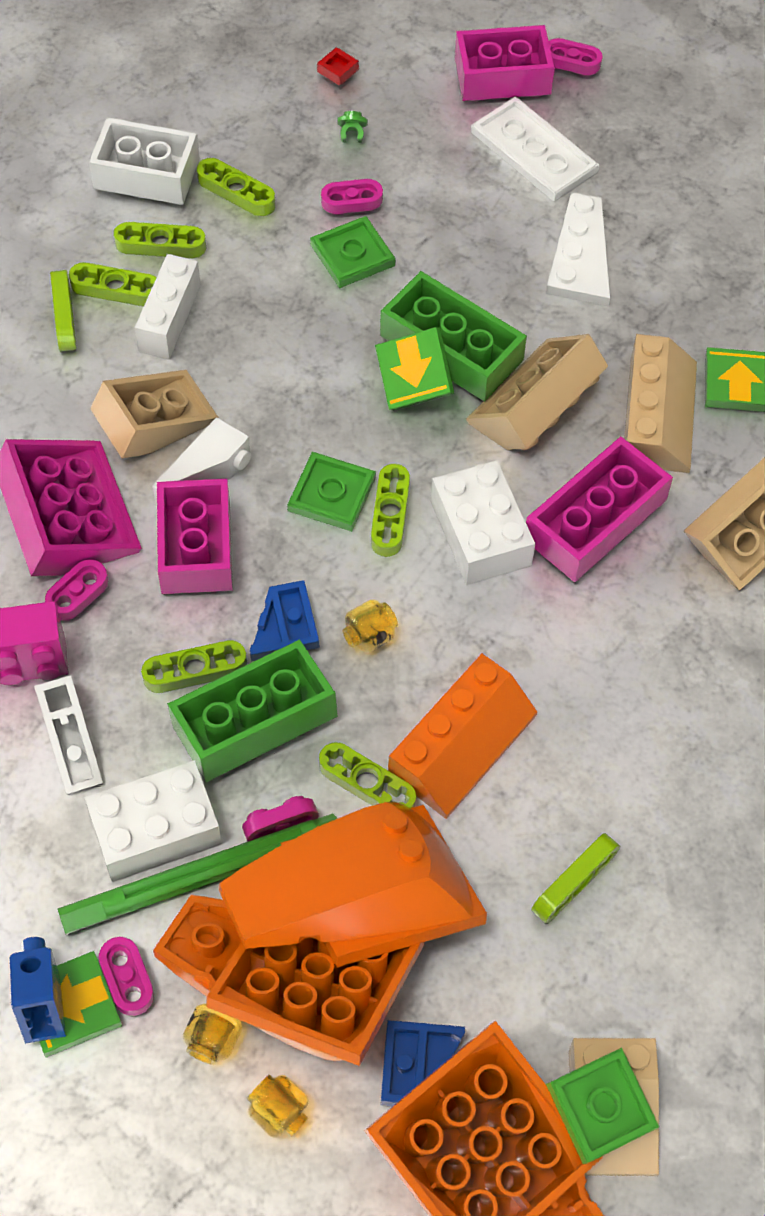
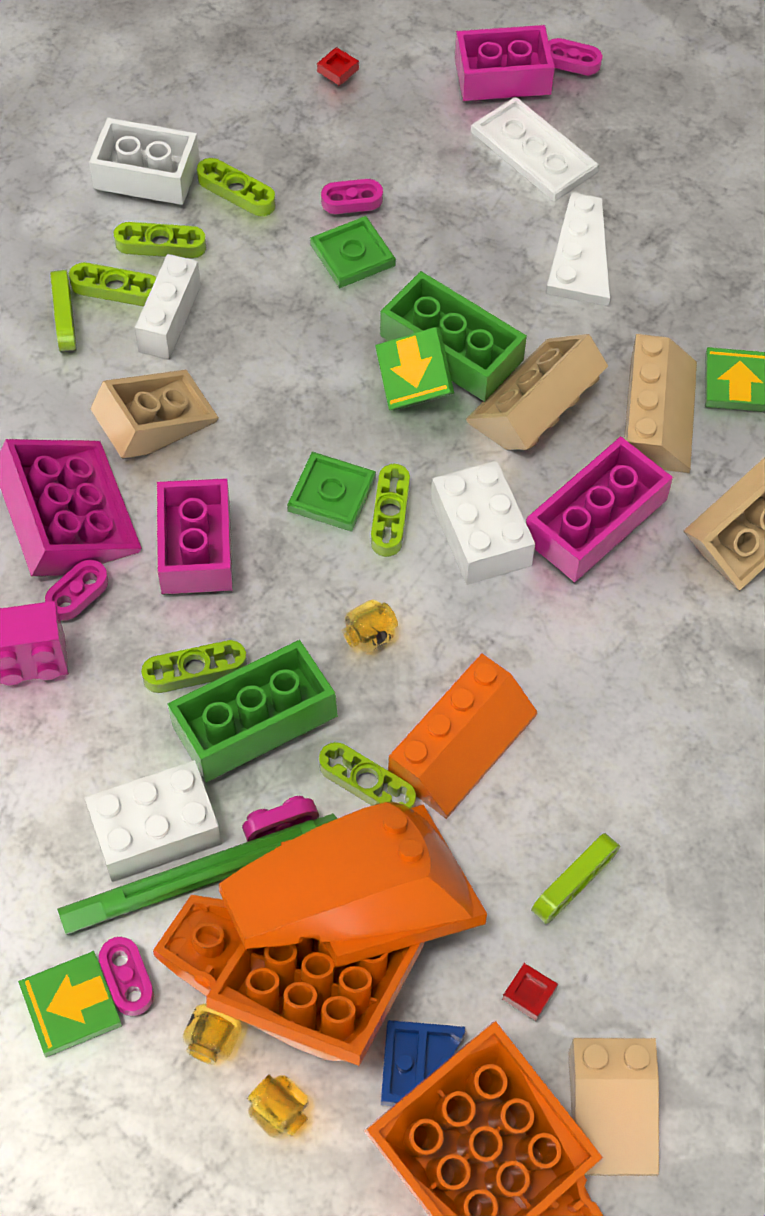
(36, 992): blue torso -> none
(68, 734): white slope -> none
(212, 455): white slope -> none
(285, 620): blue wing -> none
(352, 121): bright green plate -> none
(530, 991): none -> red plate
(602, 1106): bright green tile -> none

